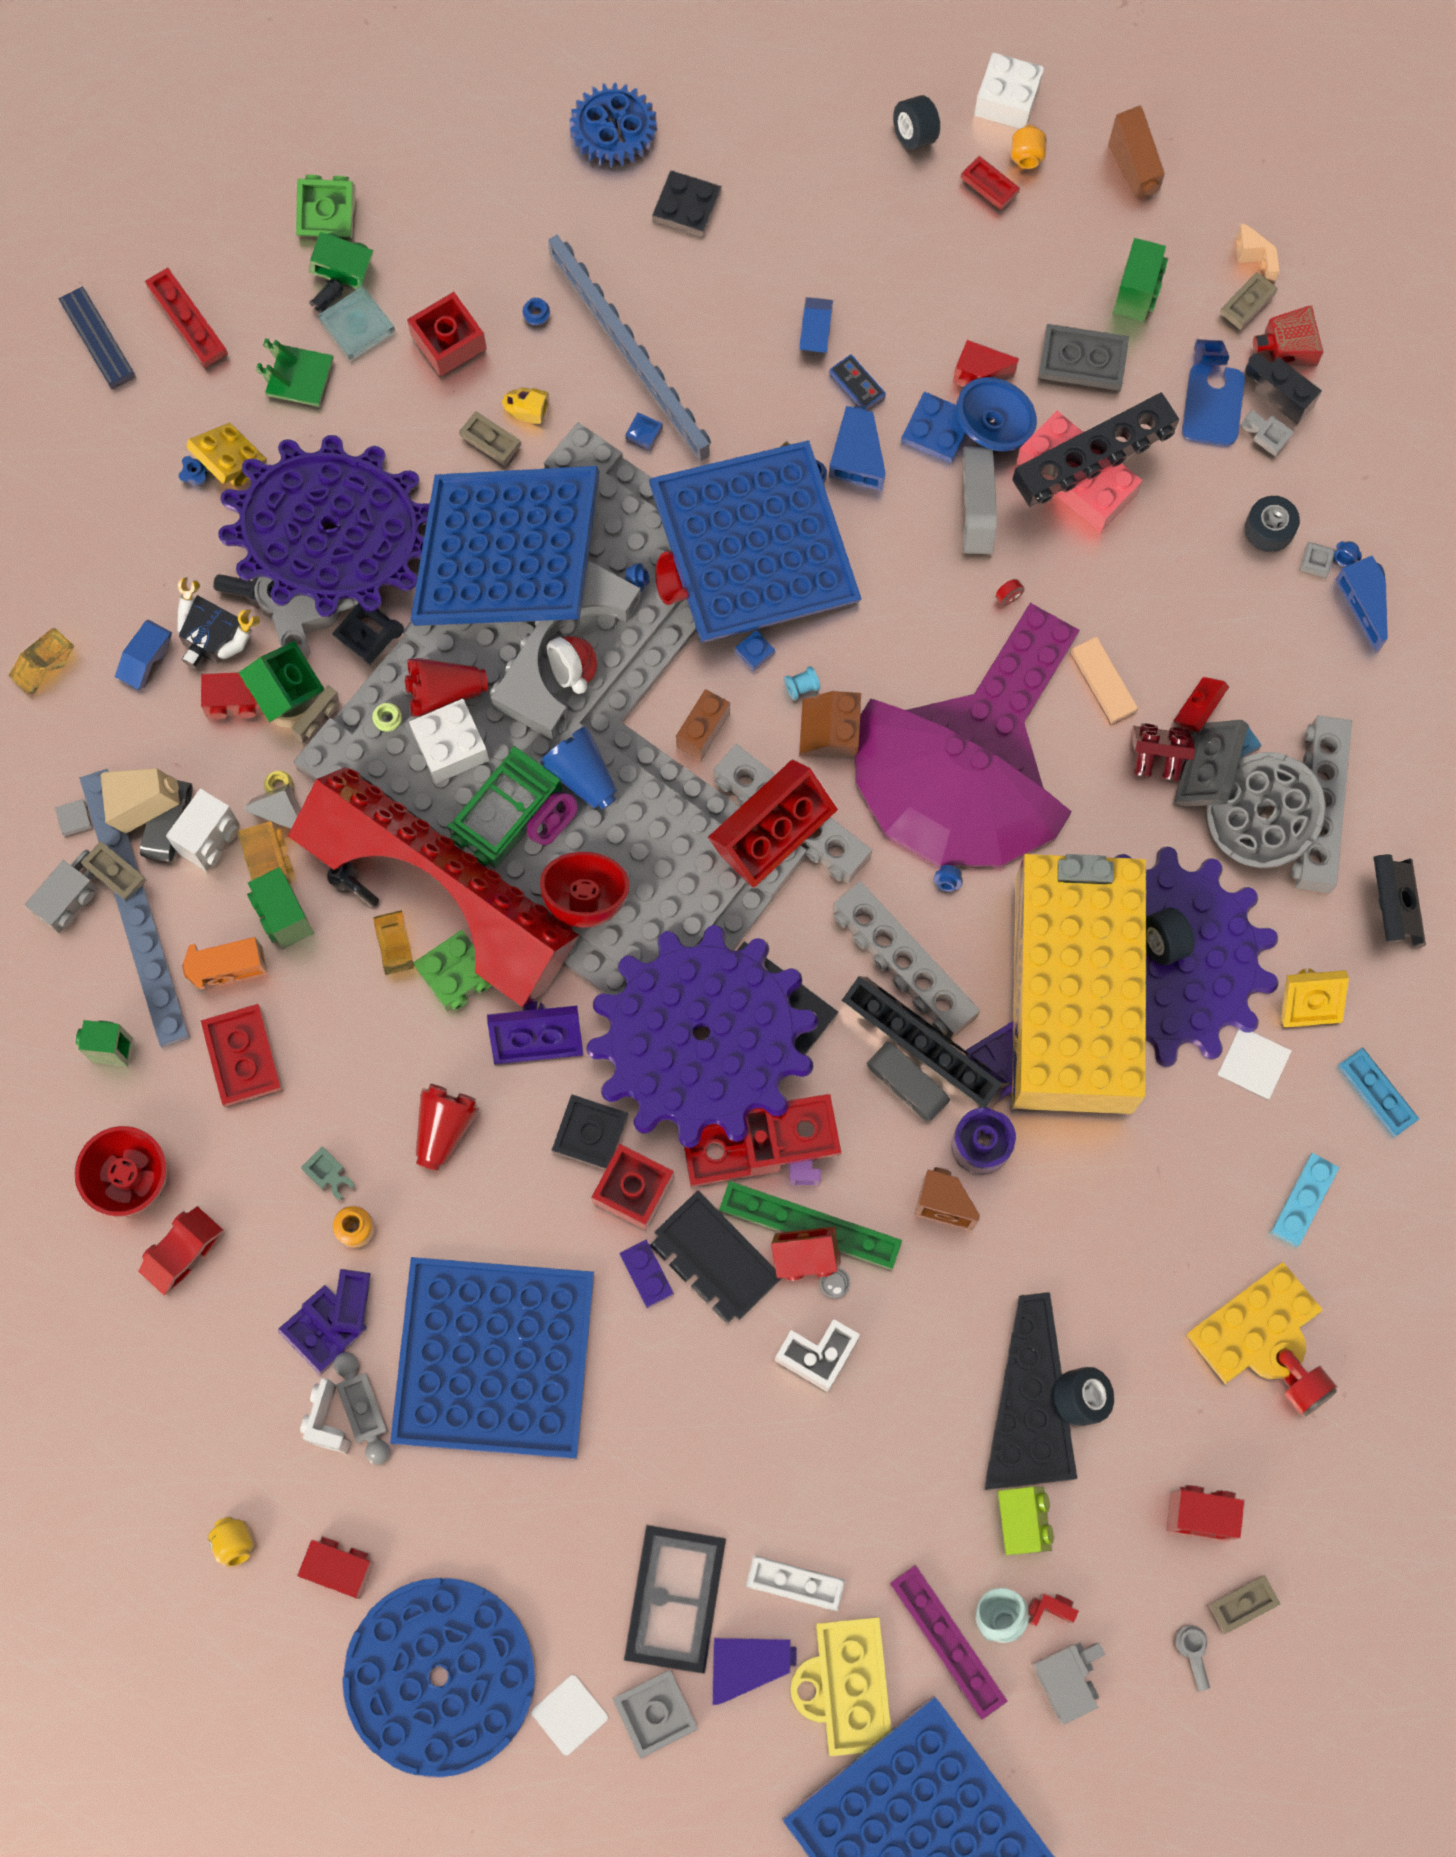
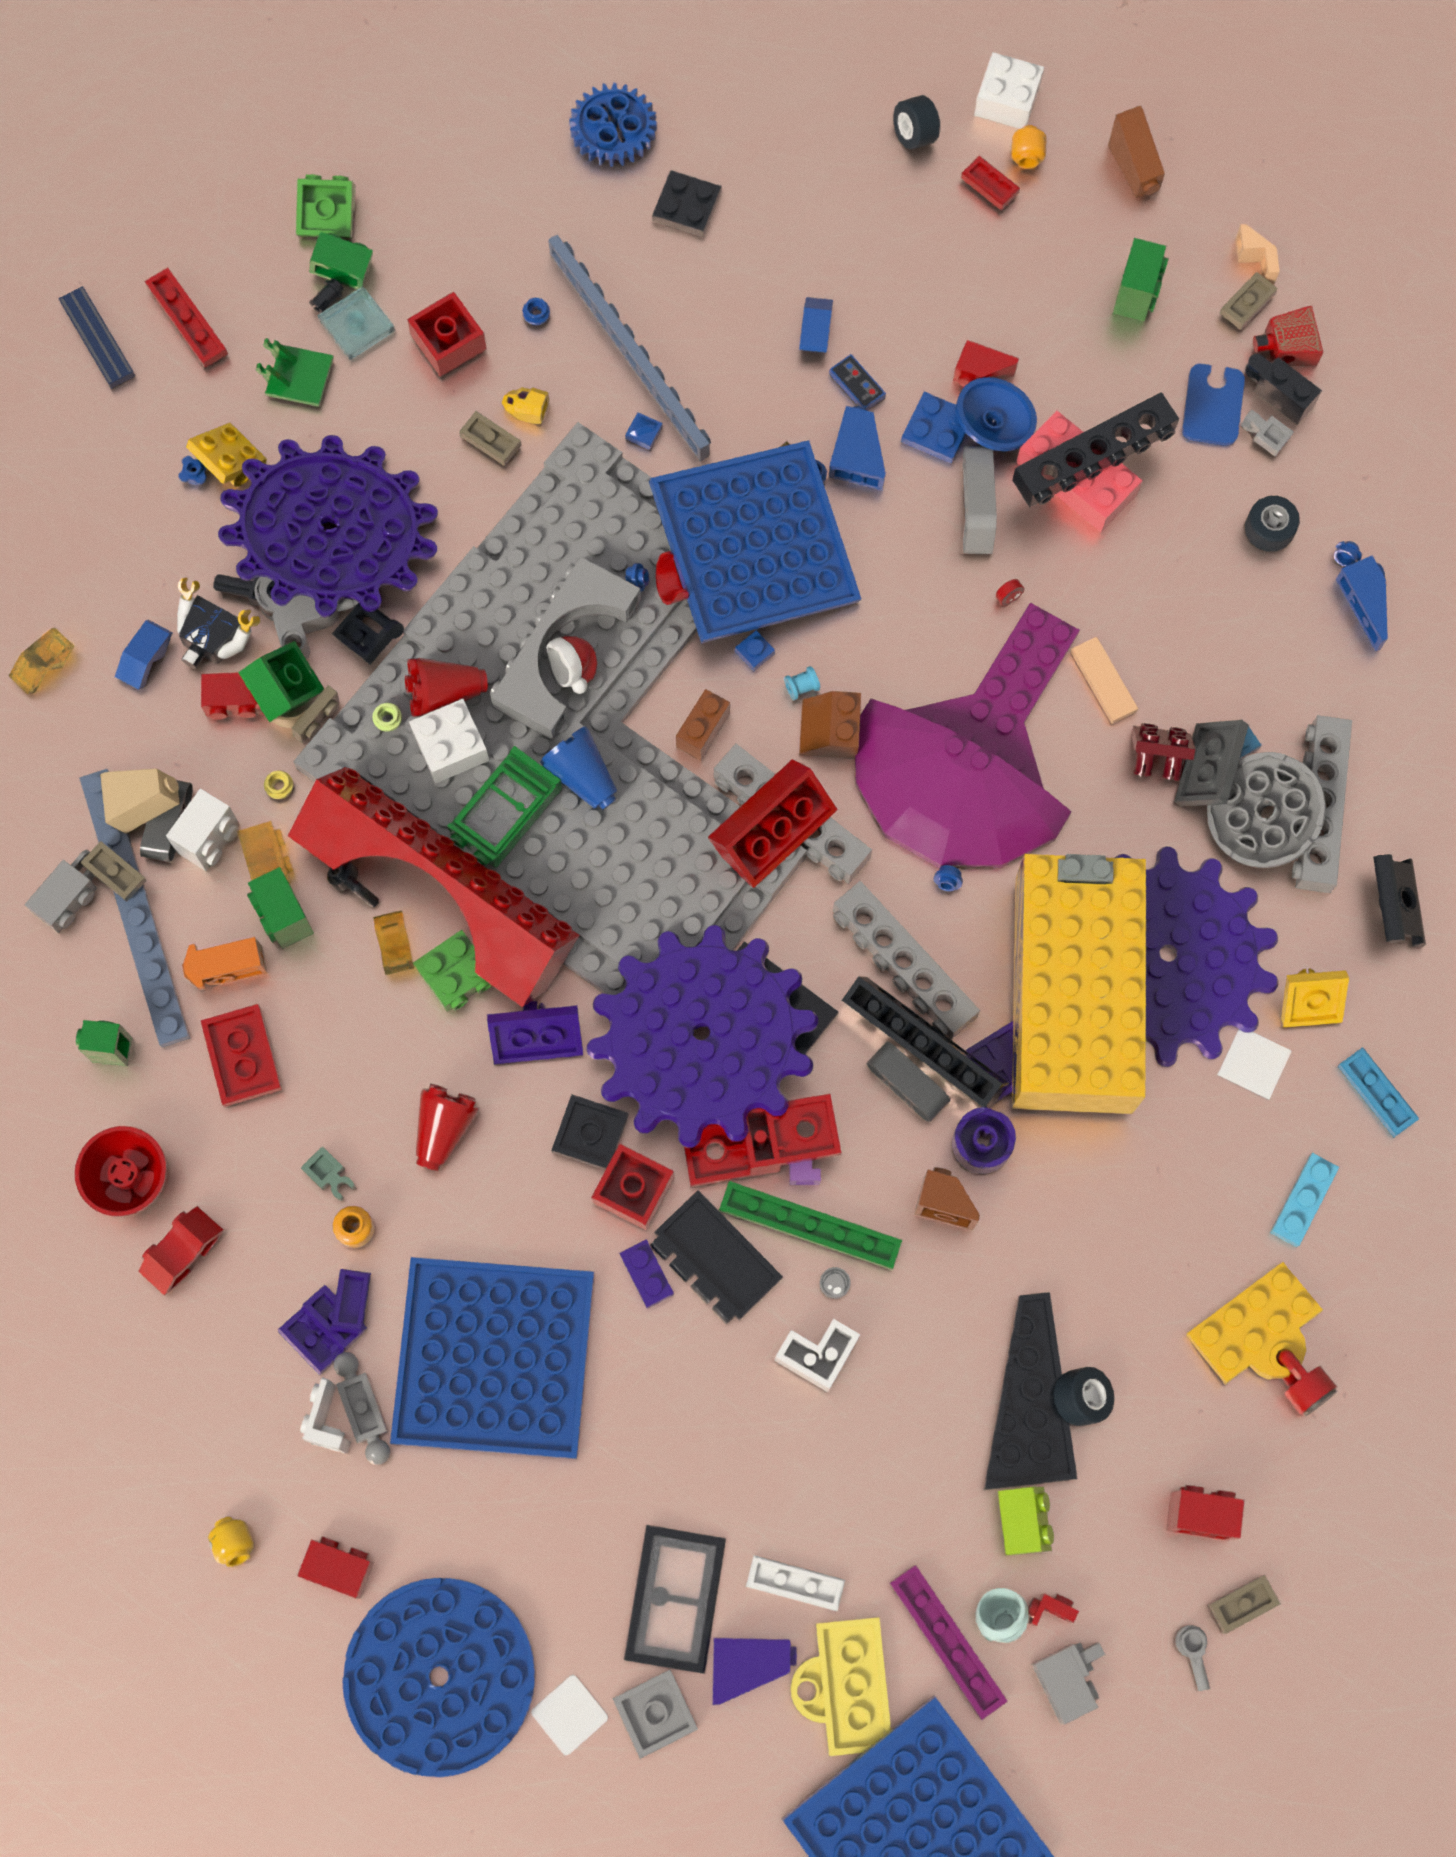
(73, 817): light grey tile -> none
(276, 806): light grey slope -> none
(506, 546): blue plate -> none
(551, 819): magenta plate -> none
(584, 888): red piece -> none
(806, 1253): brick -> none
(1083, 357): dark grey plate -> none
(1168, 936): black wheel -> none
(1201, 704): red plate -> none
(1211, 352): clear blue plate -> none
(1317, 559): light grey tile -> none

